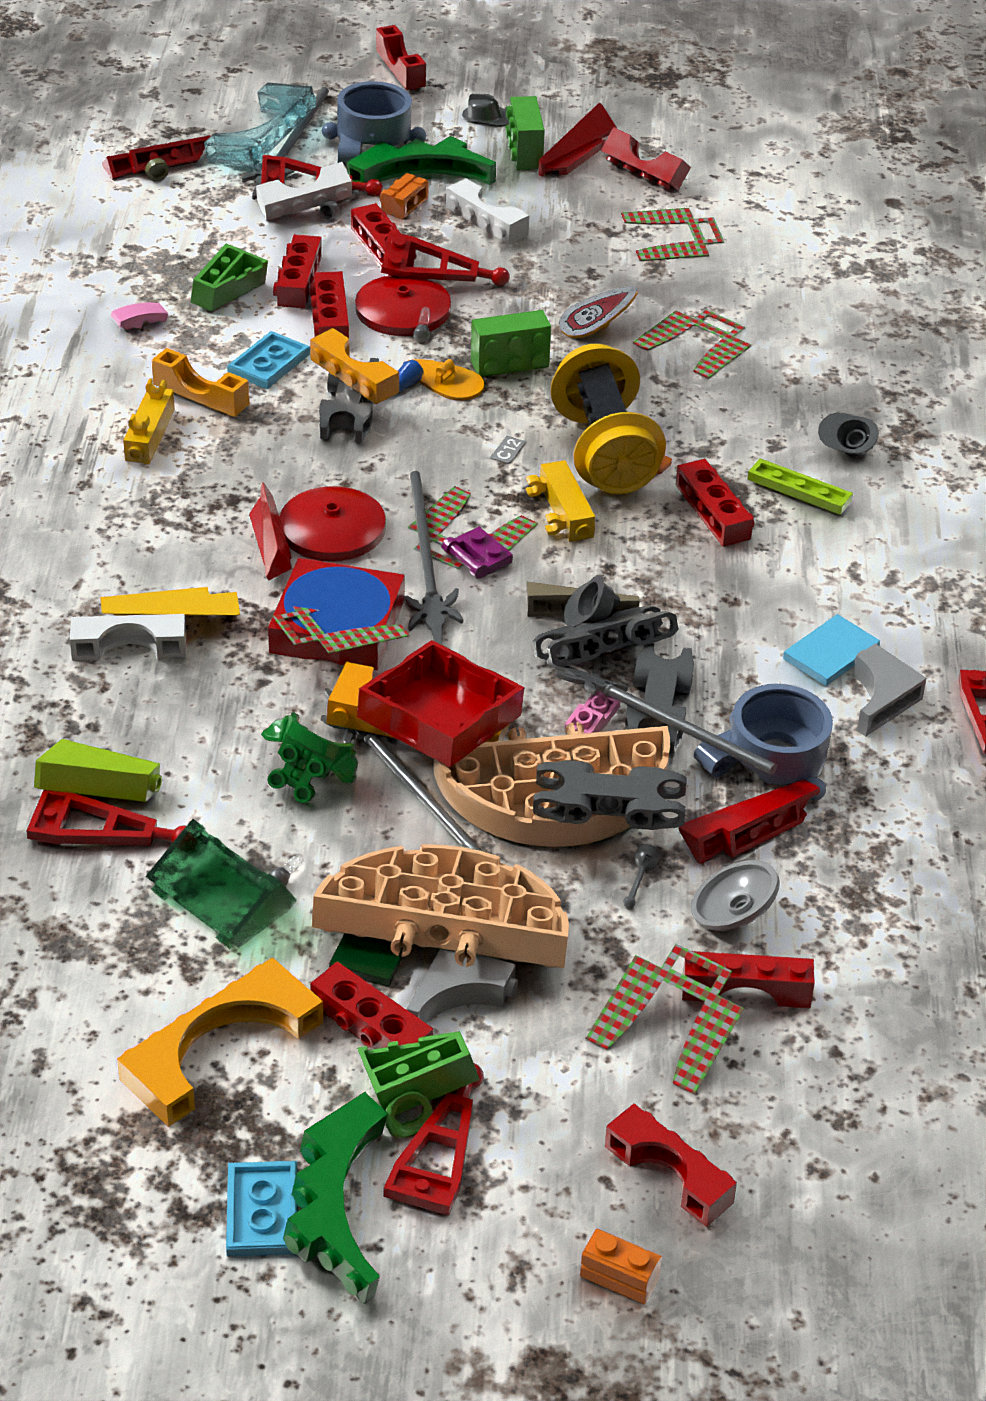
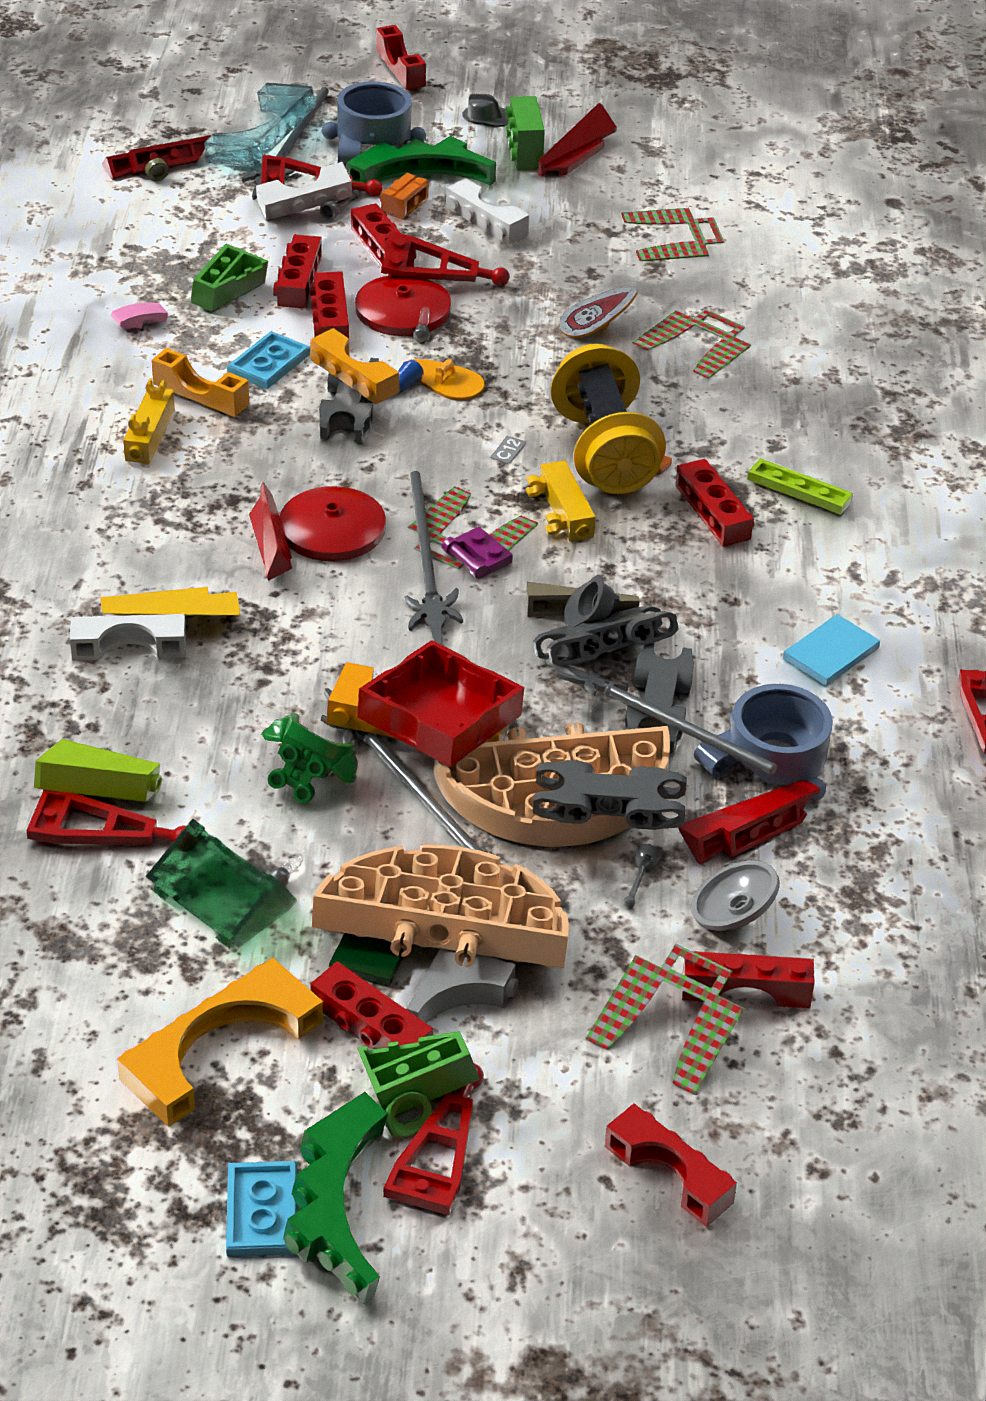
(338, 640): piece -> none
(345, 600): tile -> none
(510, 343): bright green brick -> none
(594, 713): bright pink slope -> none
(620, 1266): orange brick -> none
(666, 169): red arch -> none
(848, 433): dark grey piece -> none
(890, 685): light grey arch -> none

